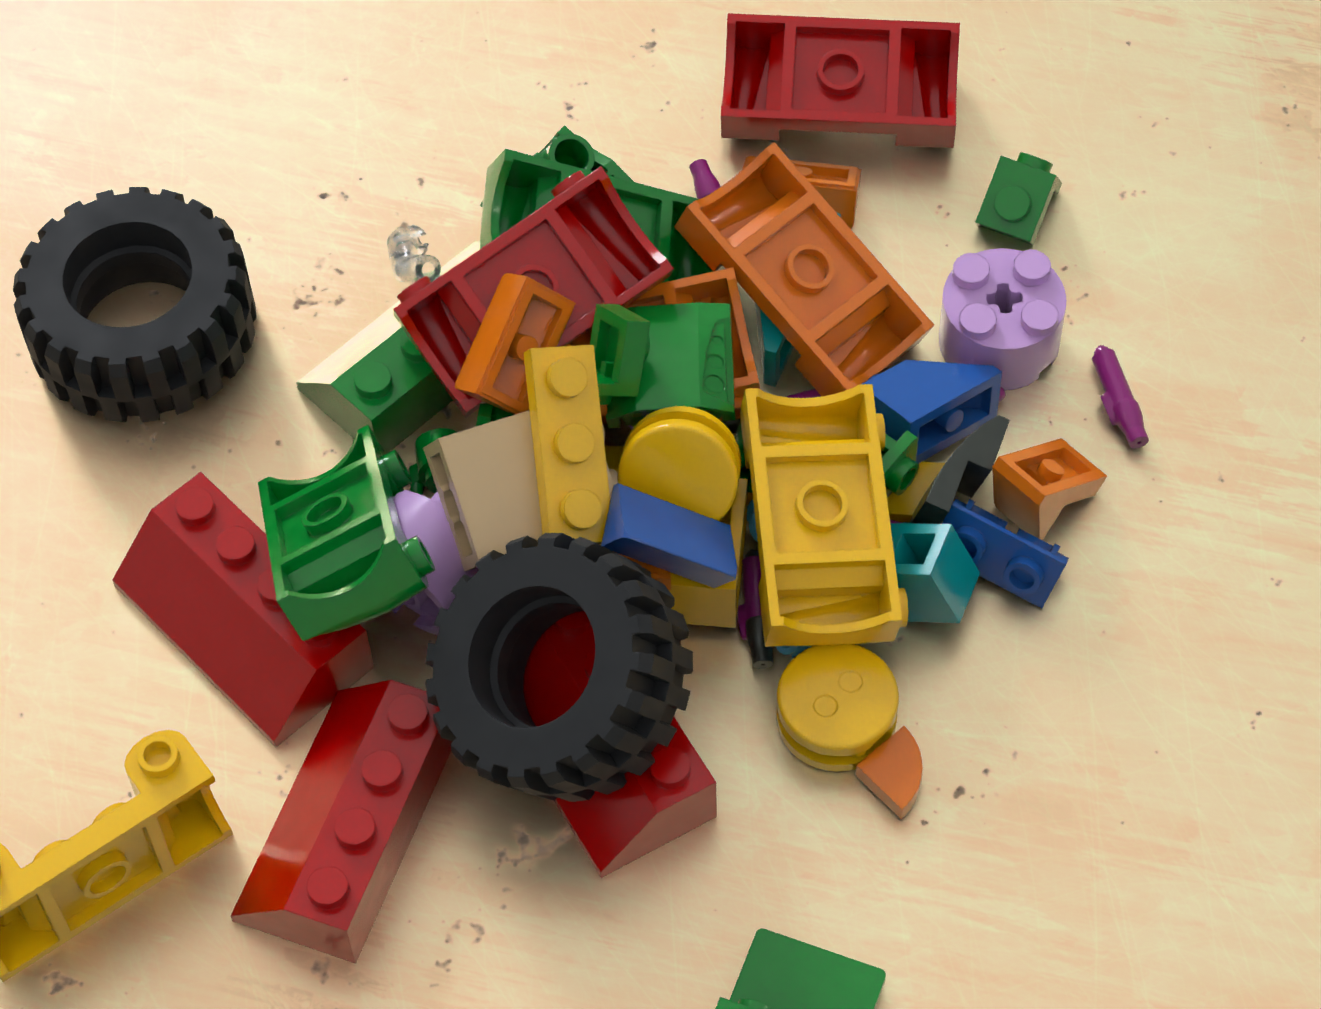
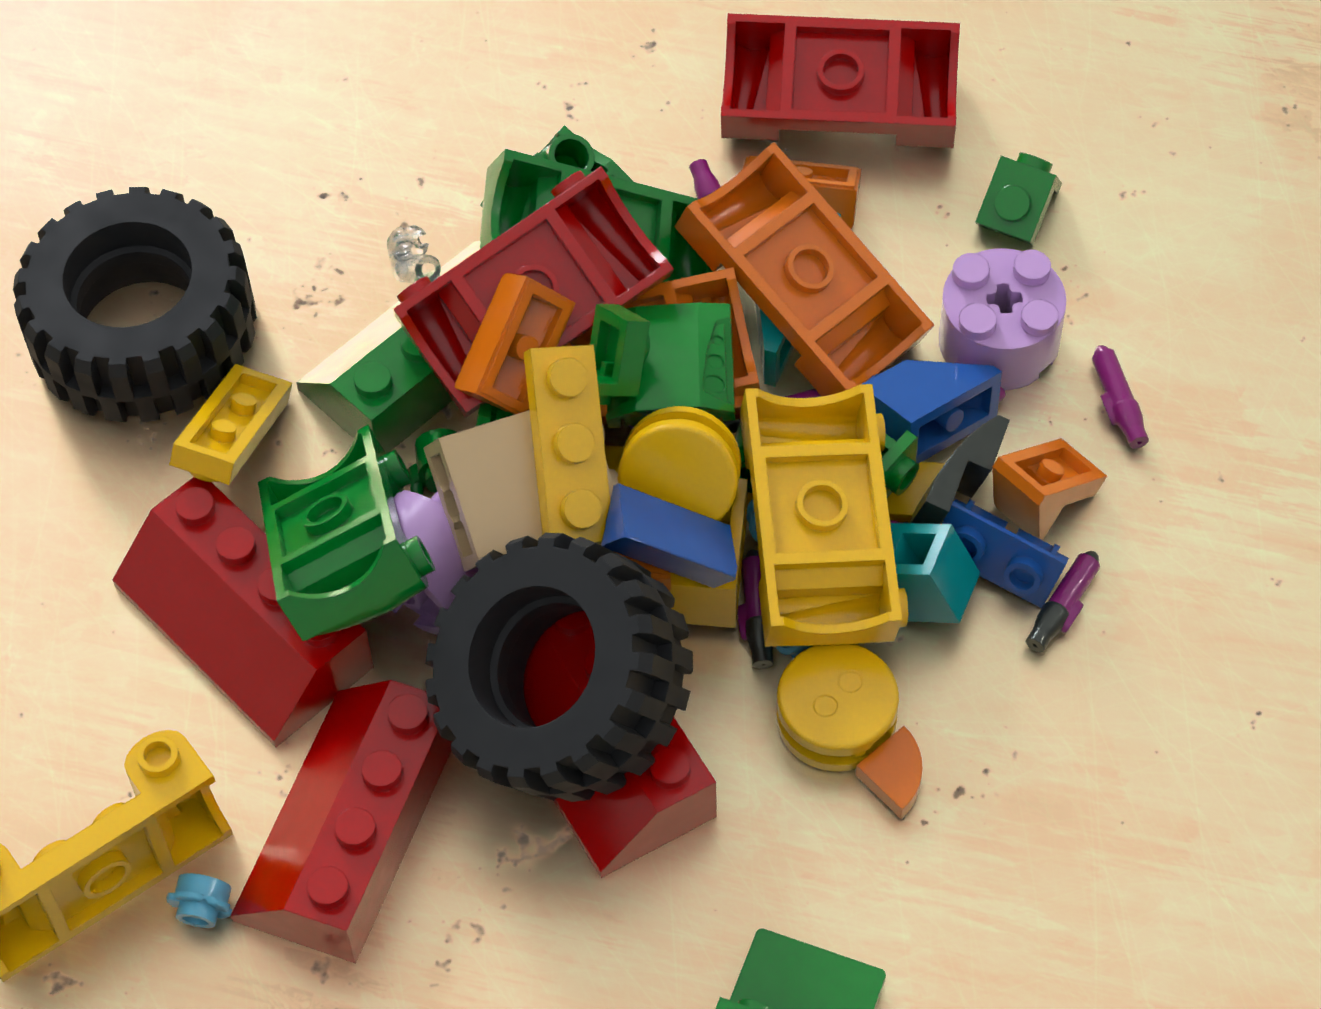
(200, 900): none -> medium azure plate
(230, 425): none -> yellow plate
(1064, 603): none -> piece

